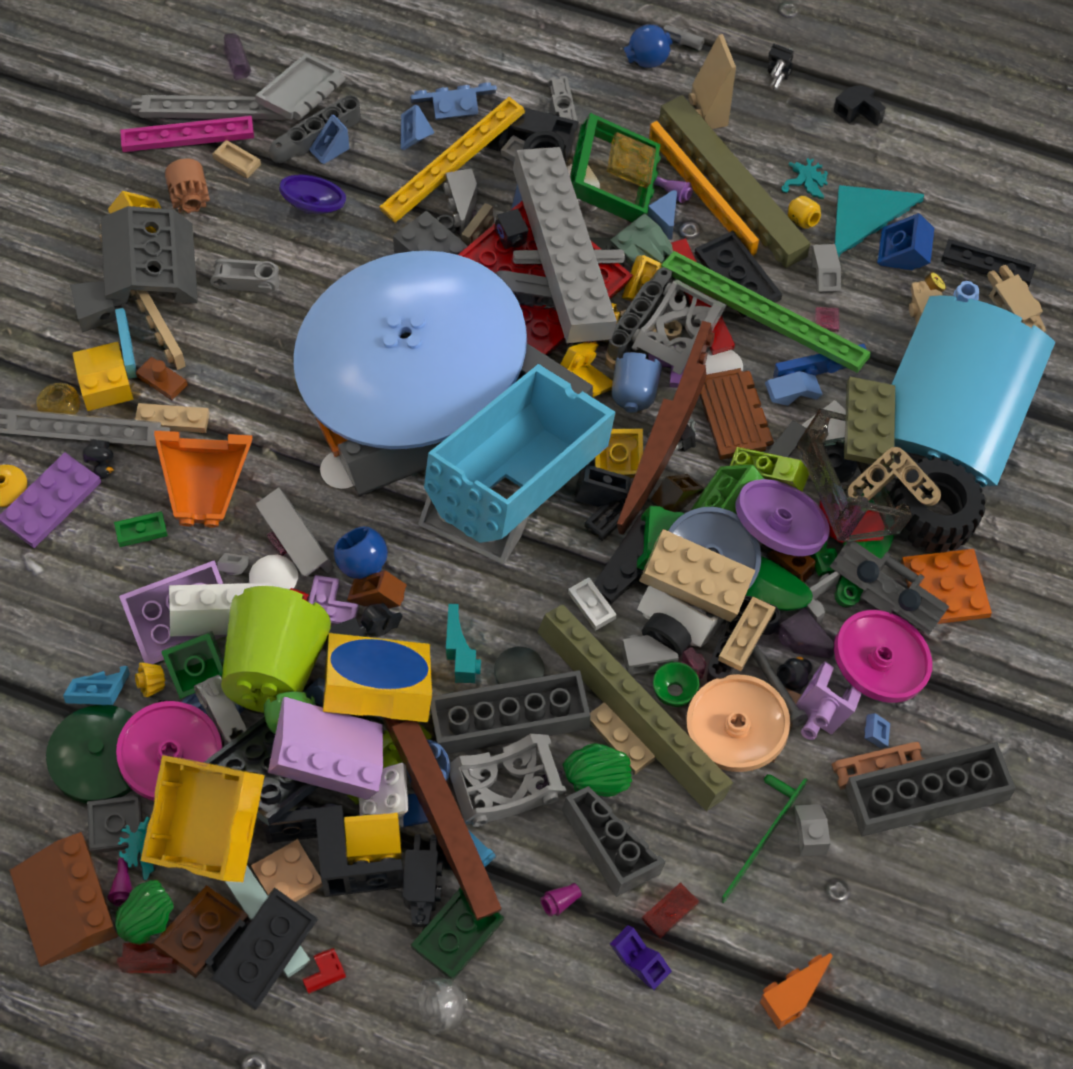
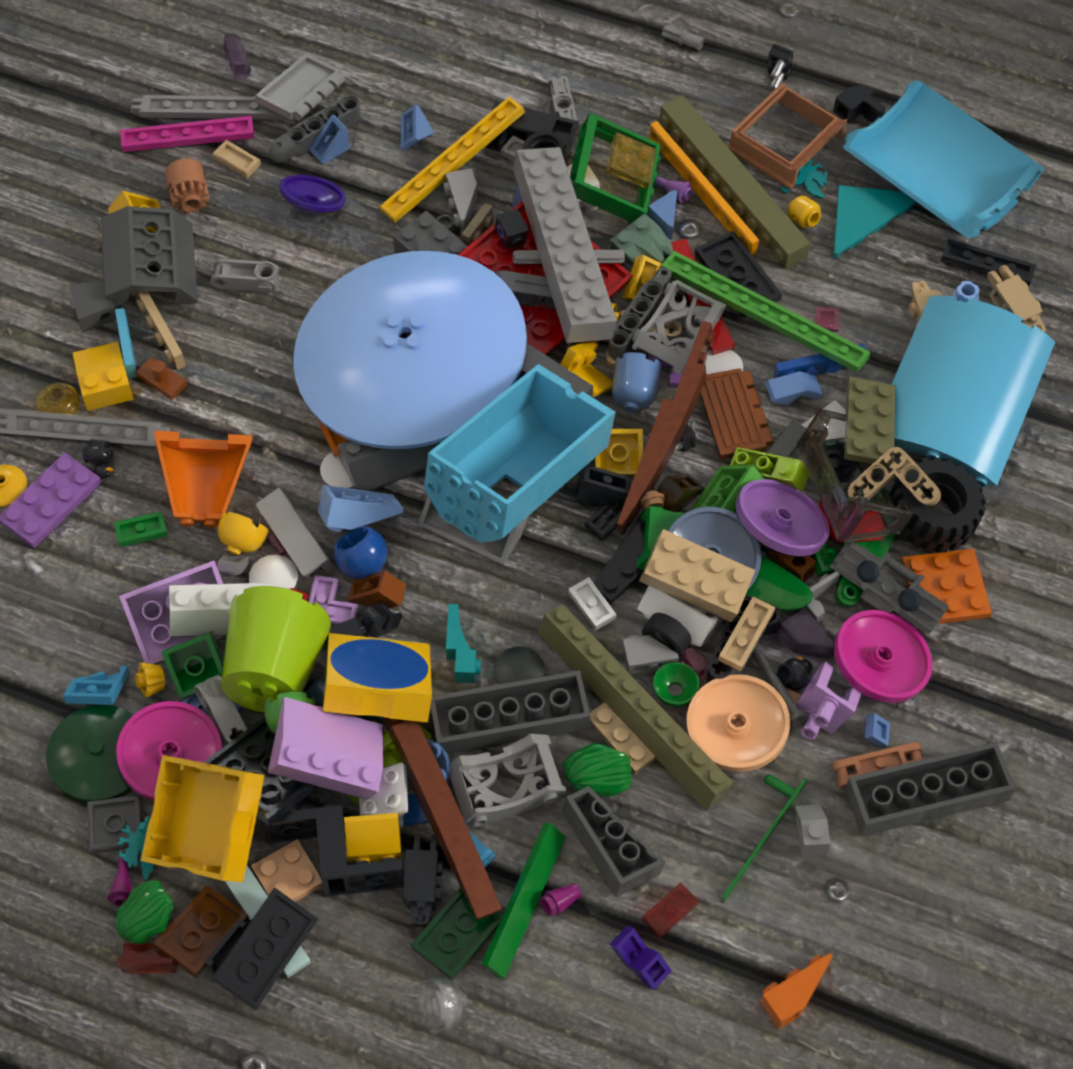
(63, 900): dark orange slope -> none
(175, 417): tan plate -> none
(240, 533): none -> yellow cylinder
(329, 971): red piece -> none
(354, 508): none -> light blue slope
(454, 102): medium blue bracket -> none
(523, 901): none -> green tile
(648, 46): blue brick -> none
(652, 498): none -> medium nougat plate
(714, 85): tan slope -> none
(769, 161): none -> nougat piece
(827, 267): light grey slope -> none
(906, 243): blue slope -> none
(935, 282): pearl gold tile -> none
(945, 160): none -> medium azure panel

